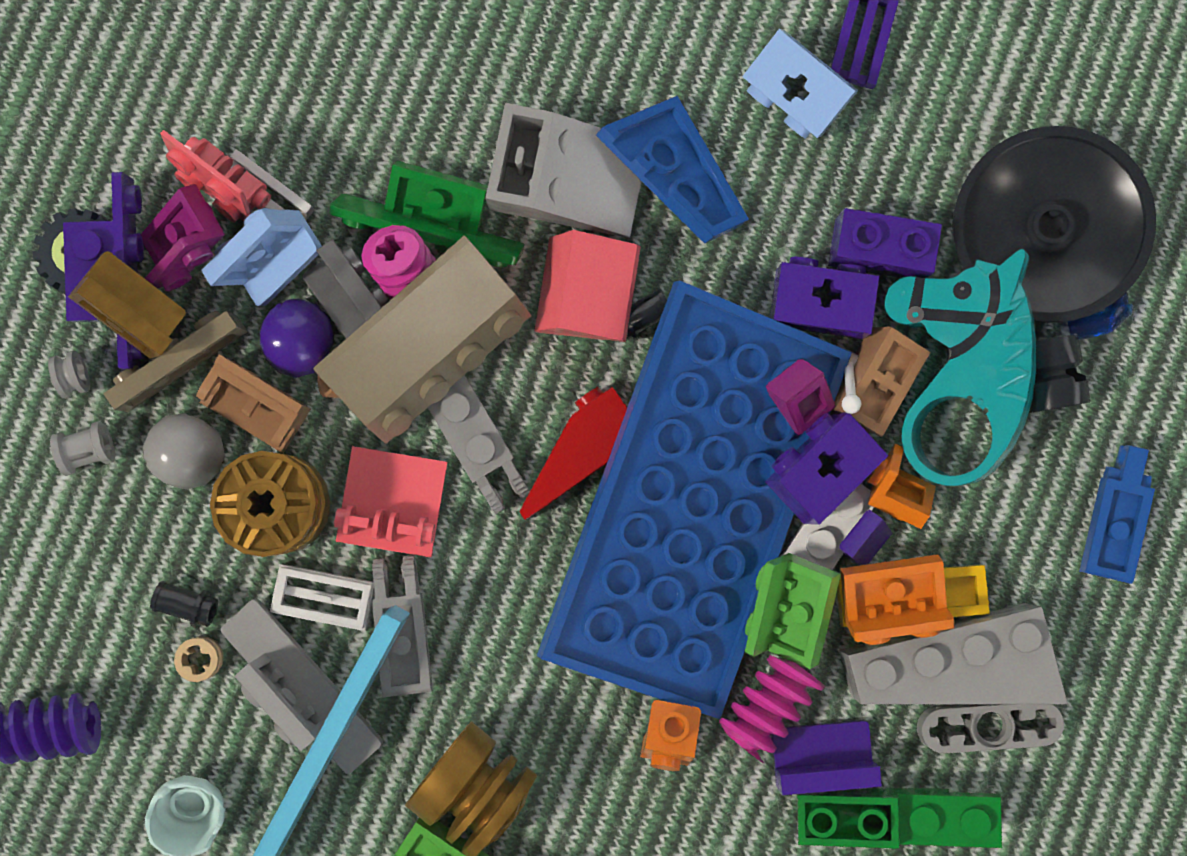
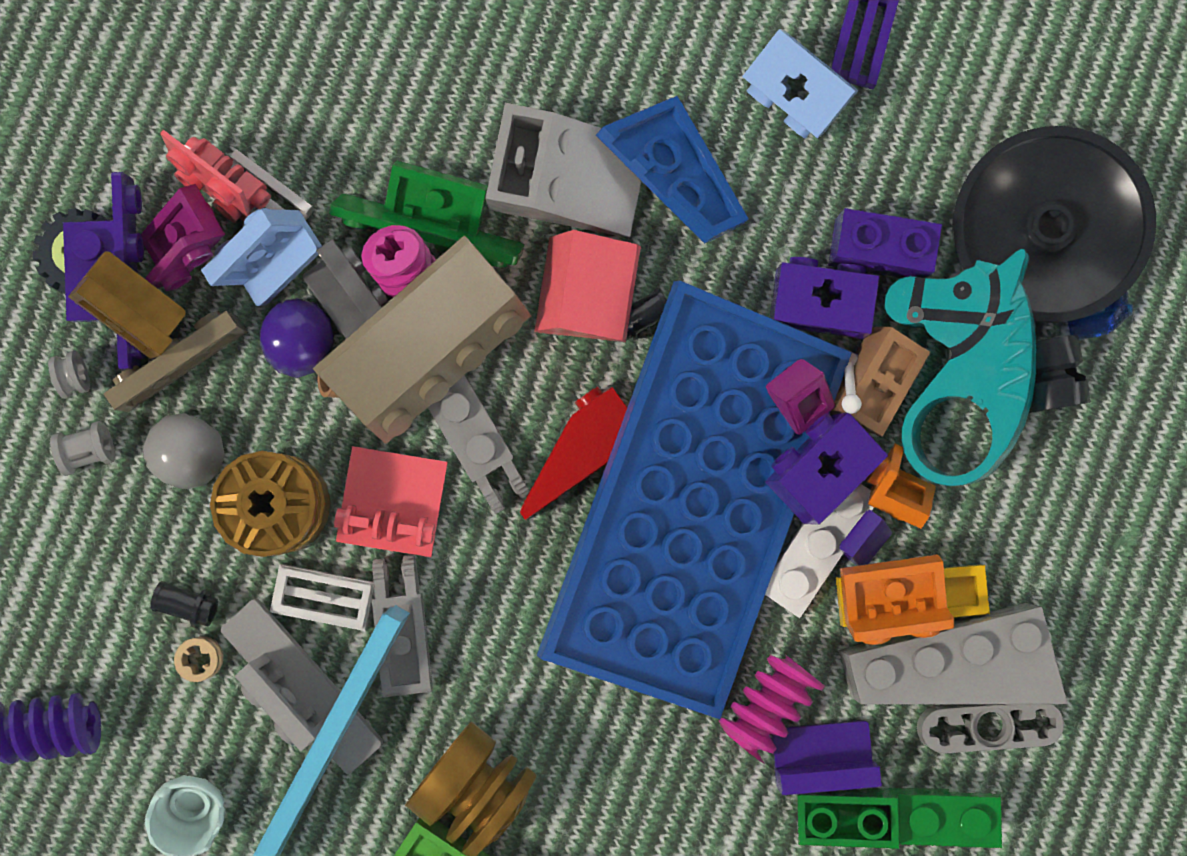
(252, 403): medium nougat hinge -> none
(671, 735): orange bracket -> none
(792, 609): bright green bracket -> none
(1119, 518): blue hinge -> none

